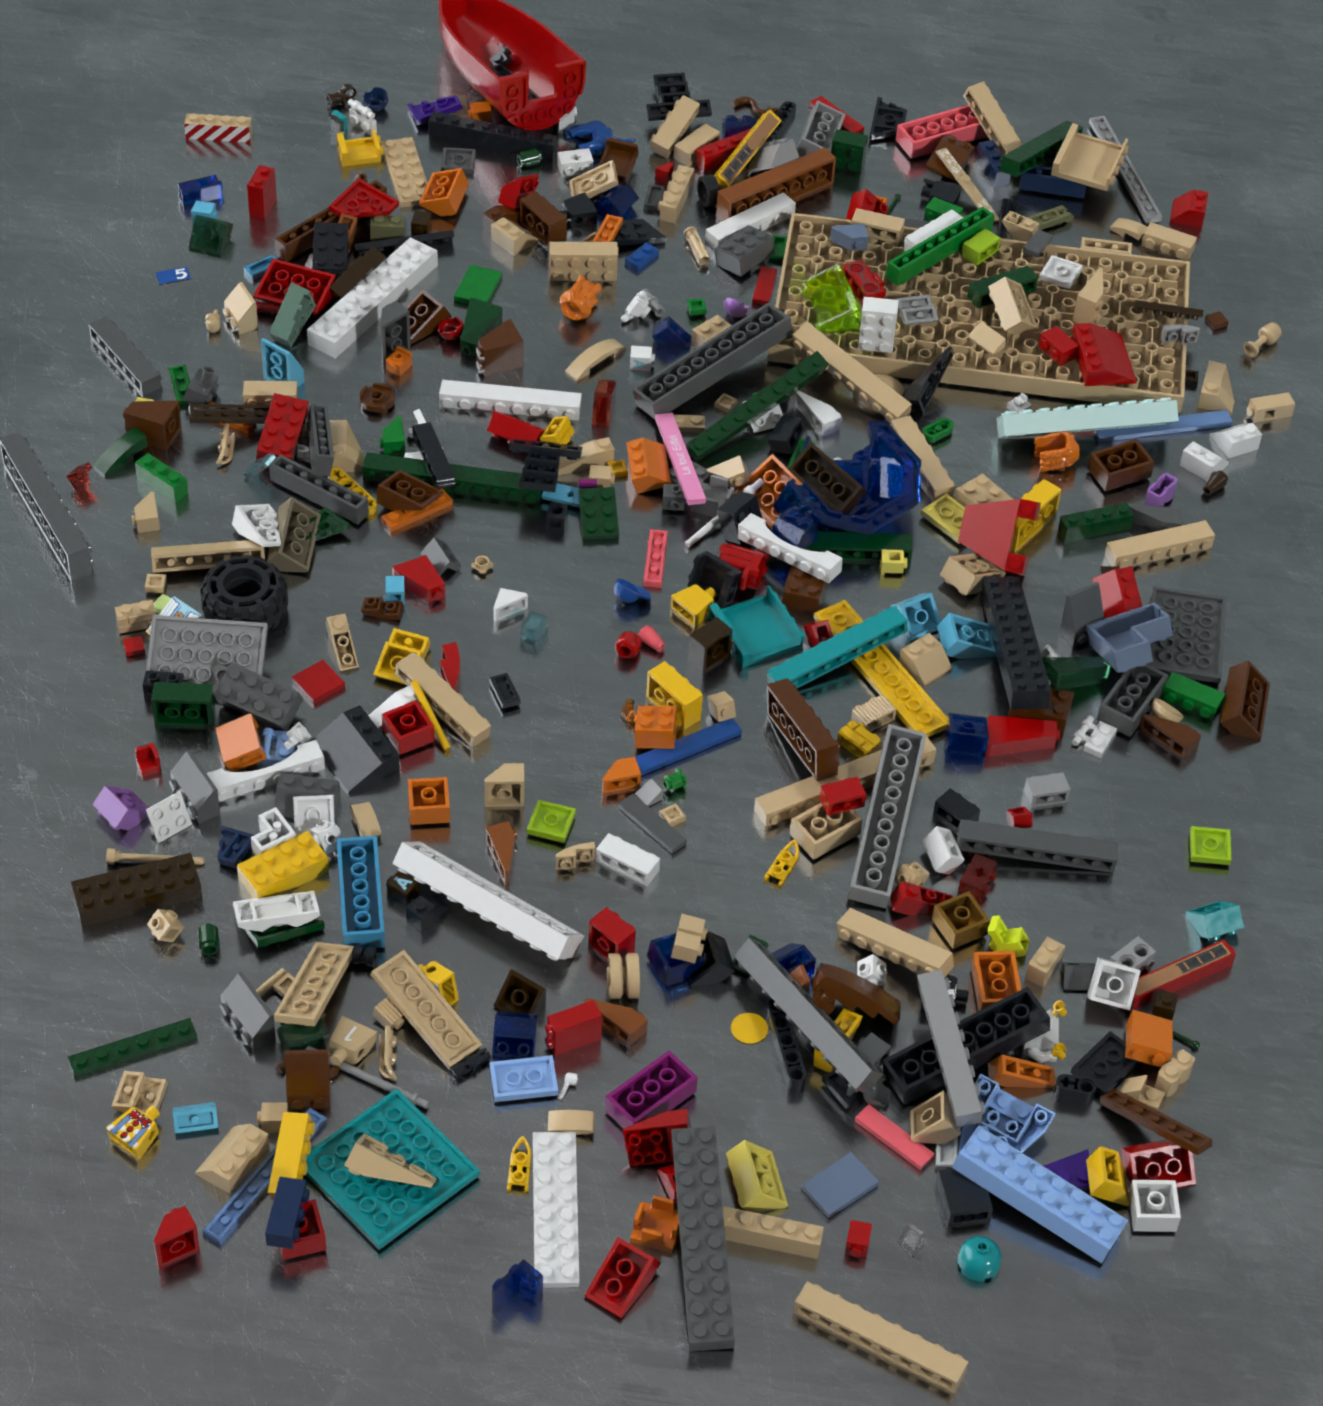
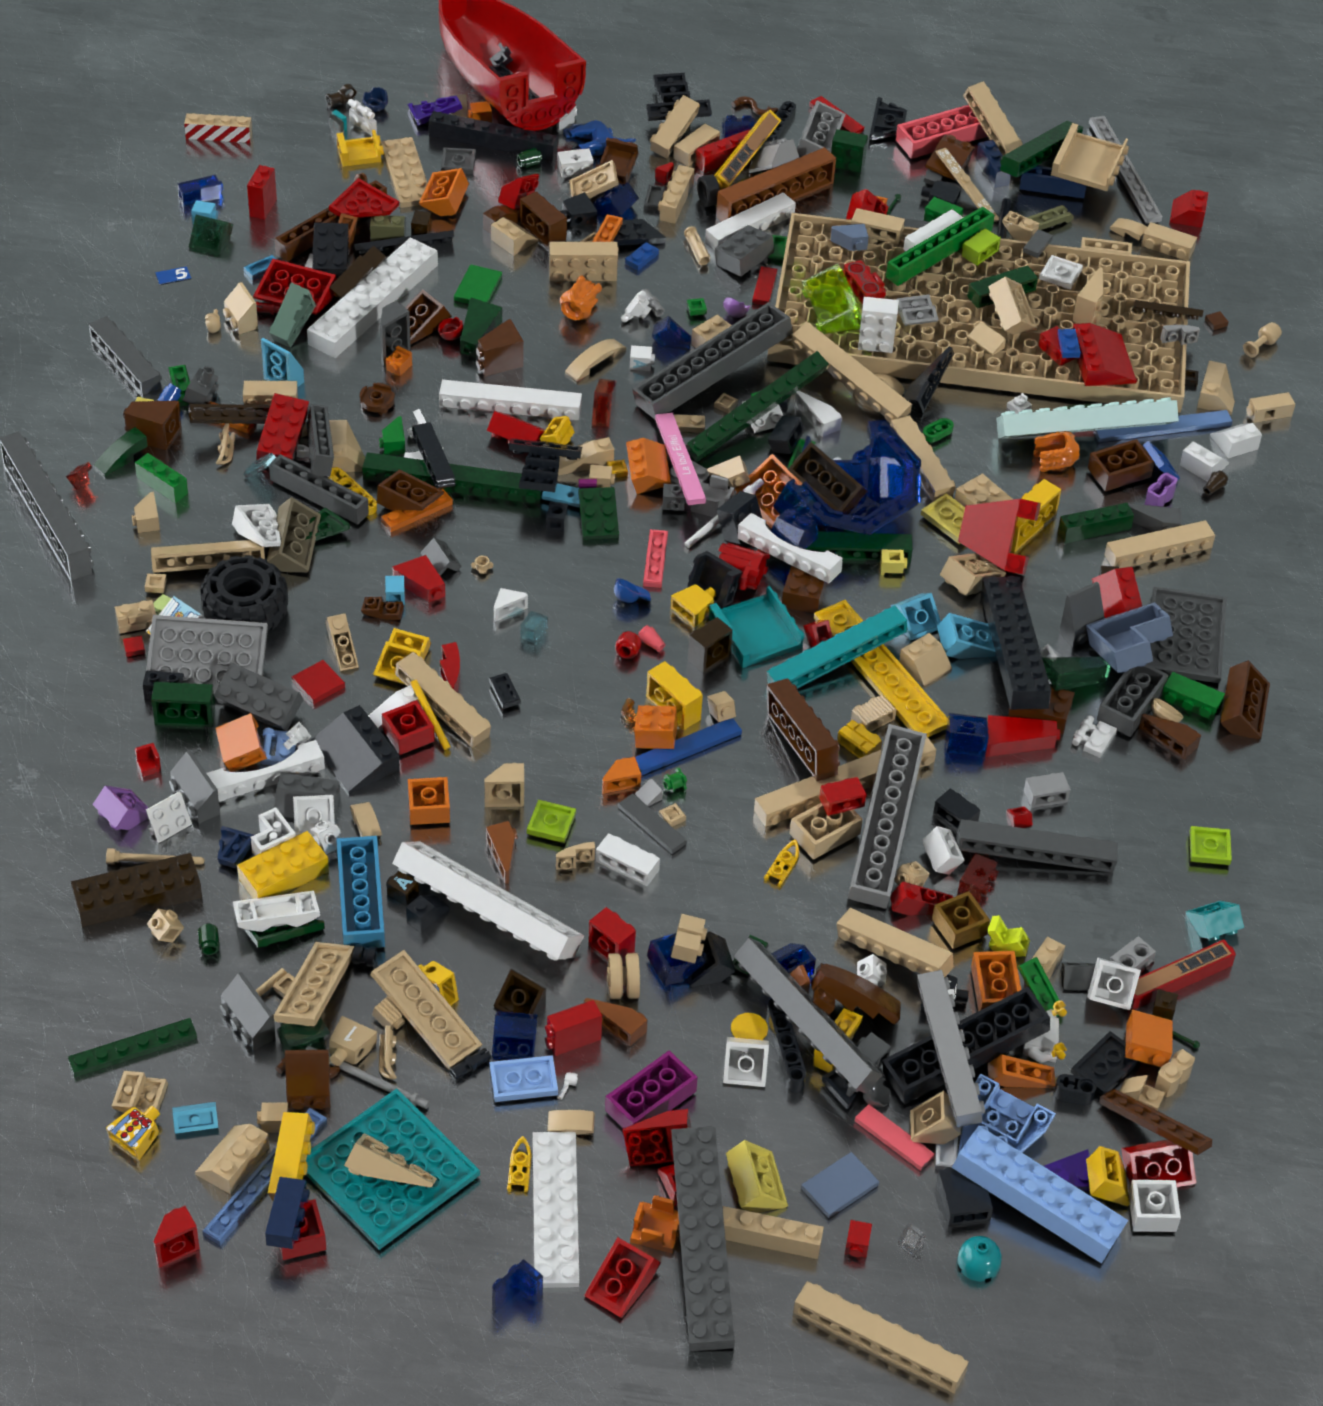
(170, 393): none -> blue brick
(746, 1061): none -> white slope
(1038, 983): none -> green plate
(1068, 343): none -> blue plate
(1160, 459): none -> blue tile

